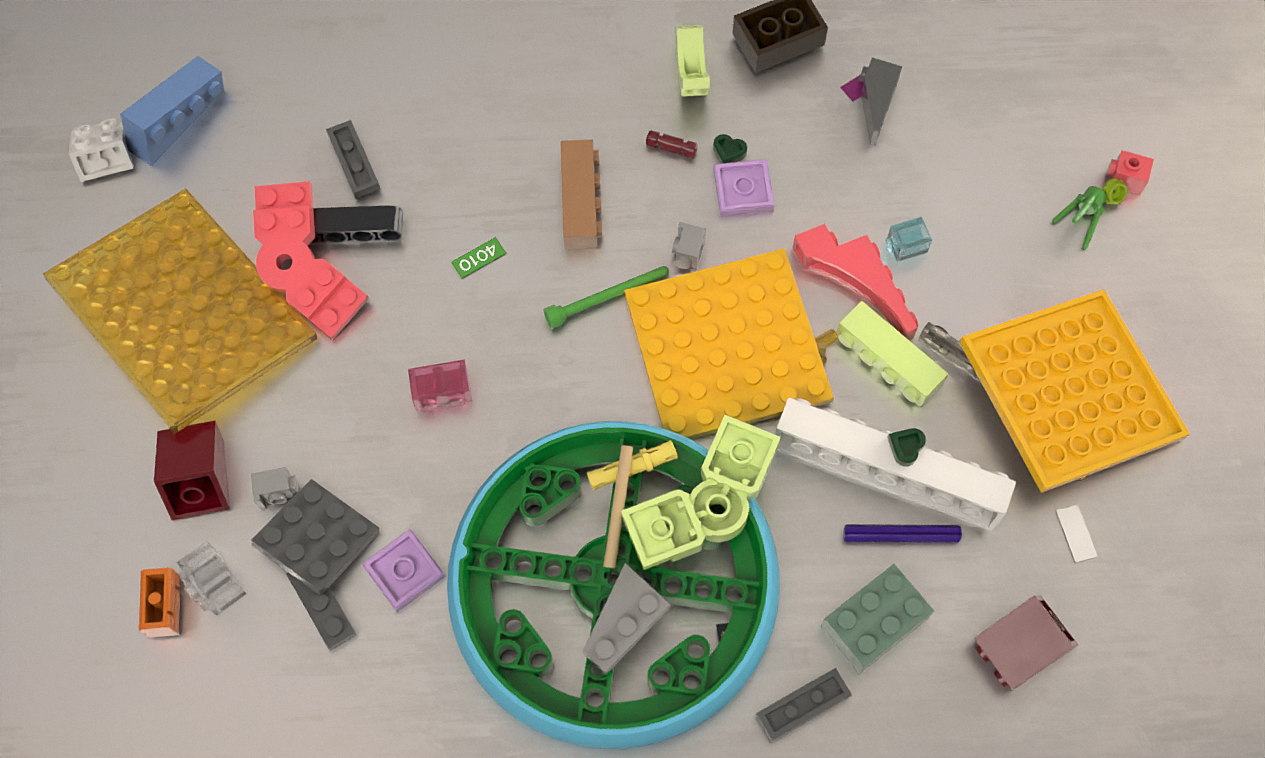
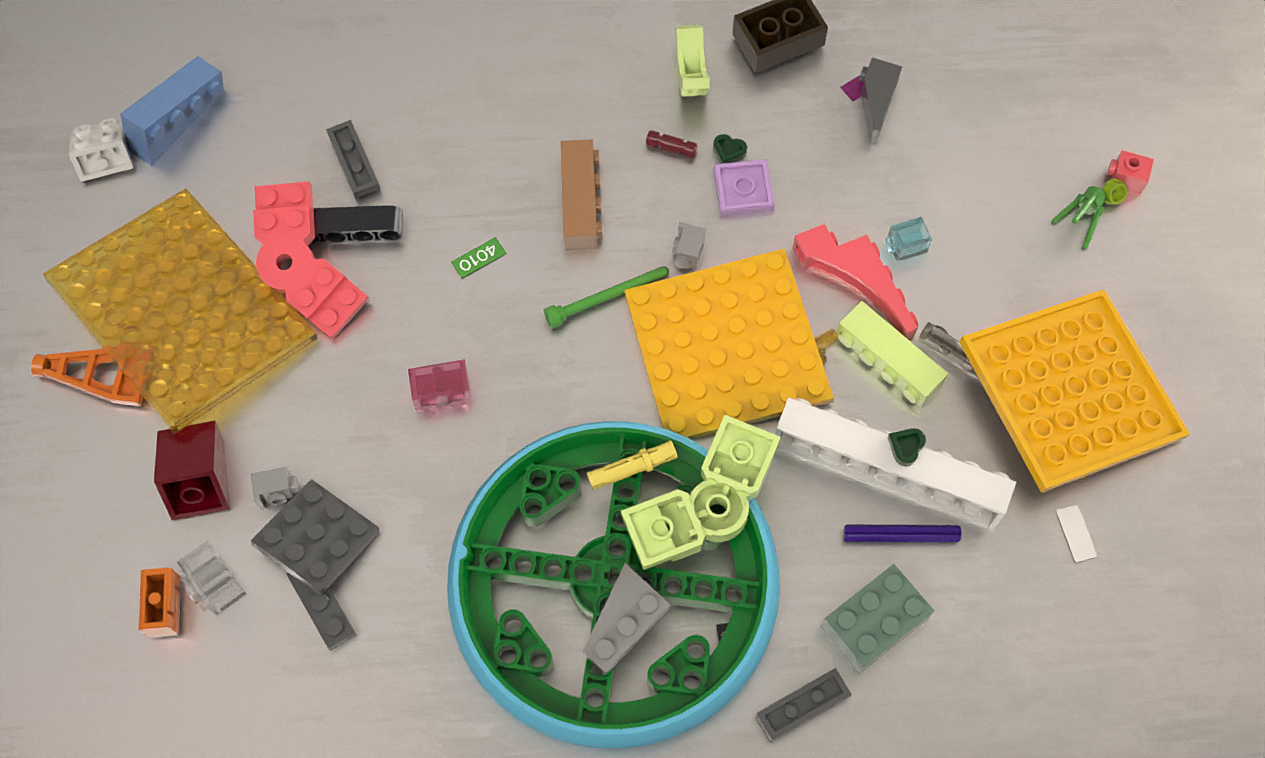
(56, 366): none -> orange plate
(403, 570): lavender tile -> none
(617, 506): tan bar -> none
(1025, 642): slope -> none

